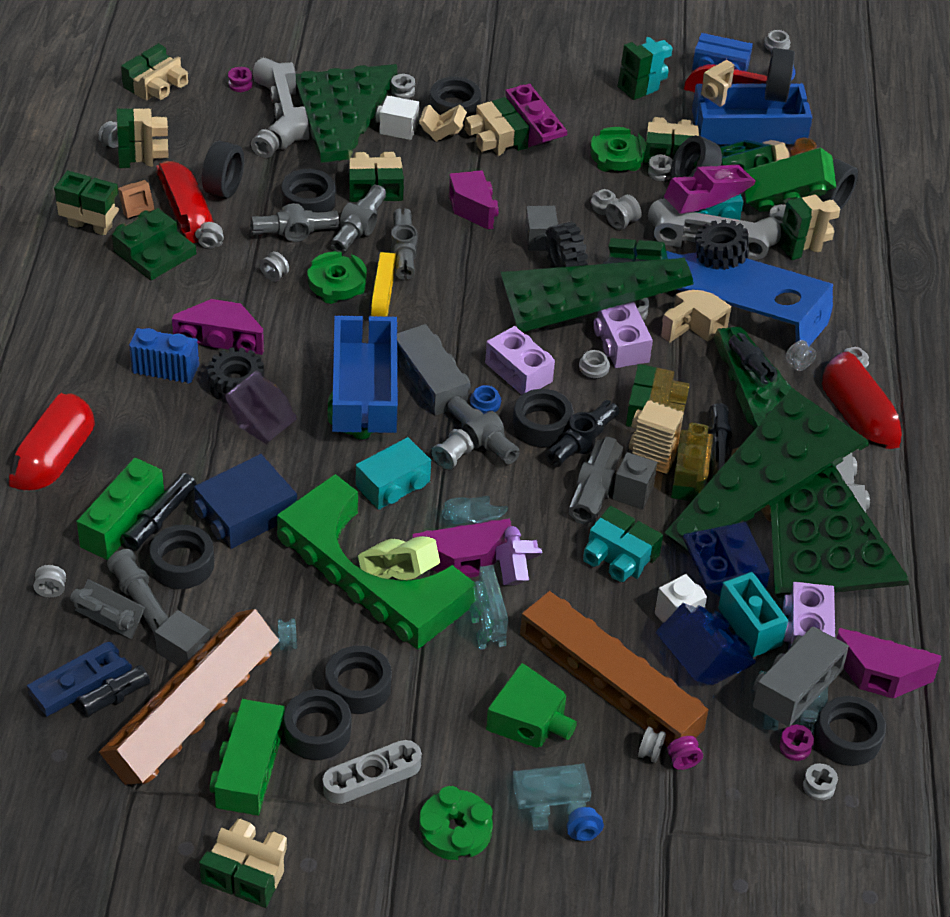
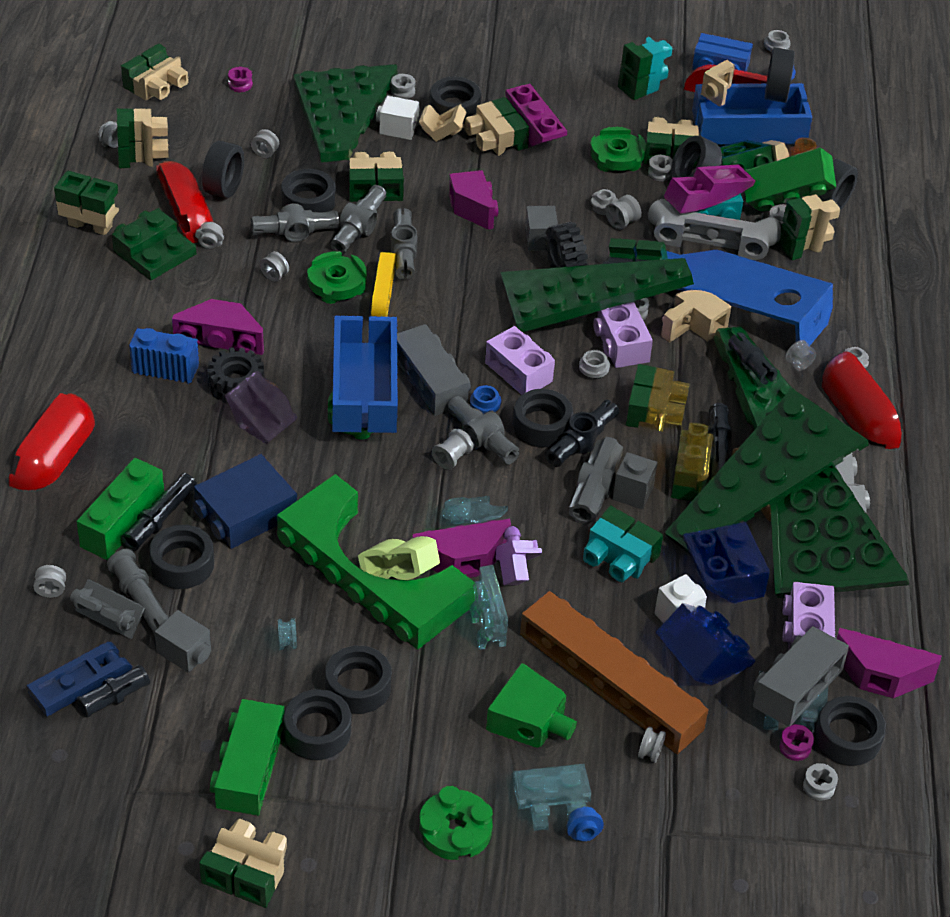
(136, 198): nougat tile -> none
(189, 698): brick -> none
(281, 80): light grey plate -> none
(366, 785): light grey beam -> none
(393, 473): teal brick -> none
(657, 434): tan brick -> none
(685, 752): magenta bush -> none
(722, 244): black tyre -> none
(753, 613): teal brick -> none

